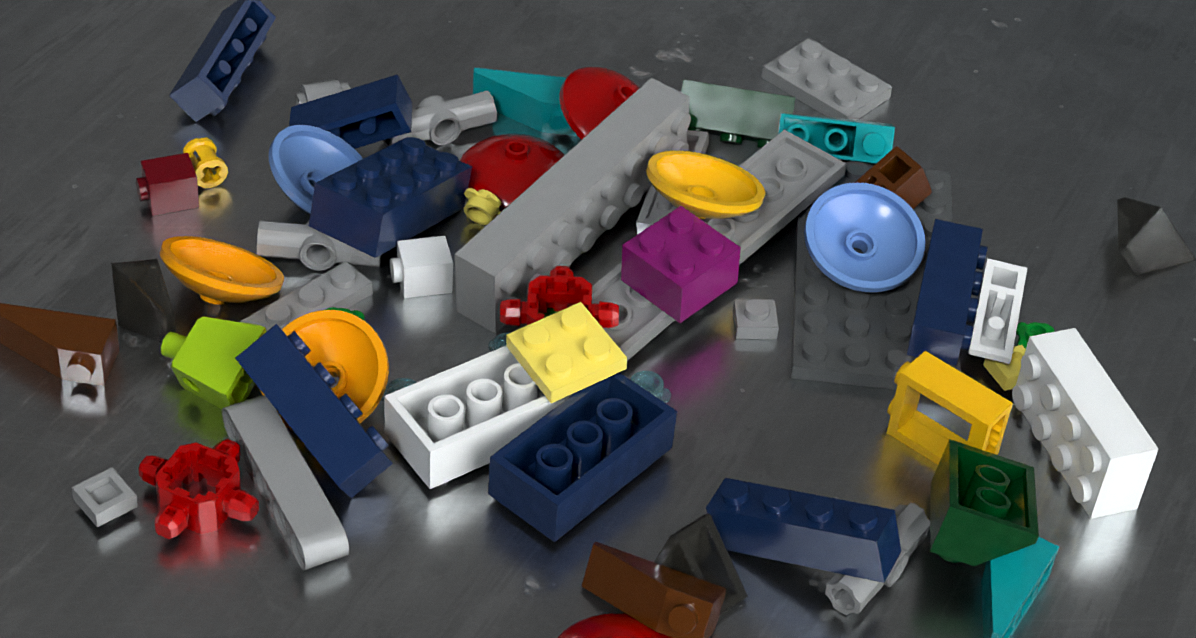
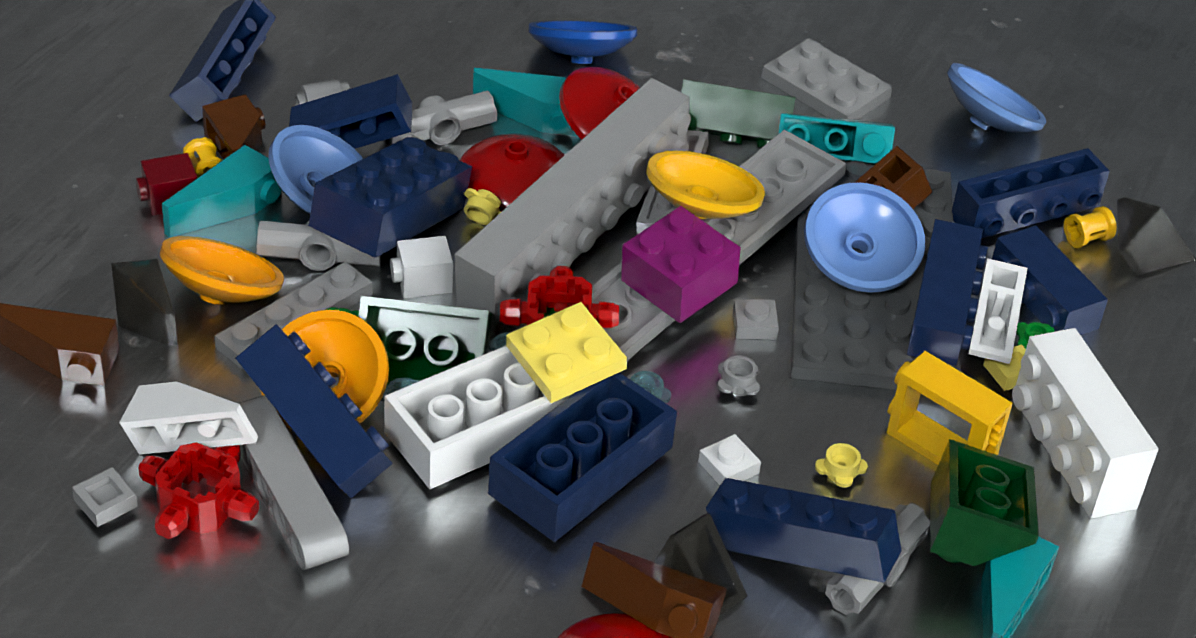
(177, 414): none -> white slope
(207, 360): lime torso -> none
(226, 192): none -> teal slope
(233, 125): none -> reddish brown slope
(426, 336): none -> slope
(582, 38): none -> blue dish
(730, 460): none -> white plate
(738, 376): none -> light grey plate
(841, 464): none -> light yellow plate
(993, 101): none -> medium blue dish
(1031, 193): none -> dark blue brick
(1053, 284): none -> dark blue brick
(1090, 227): none -> yellow bush

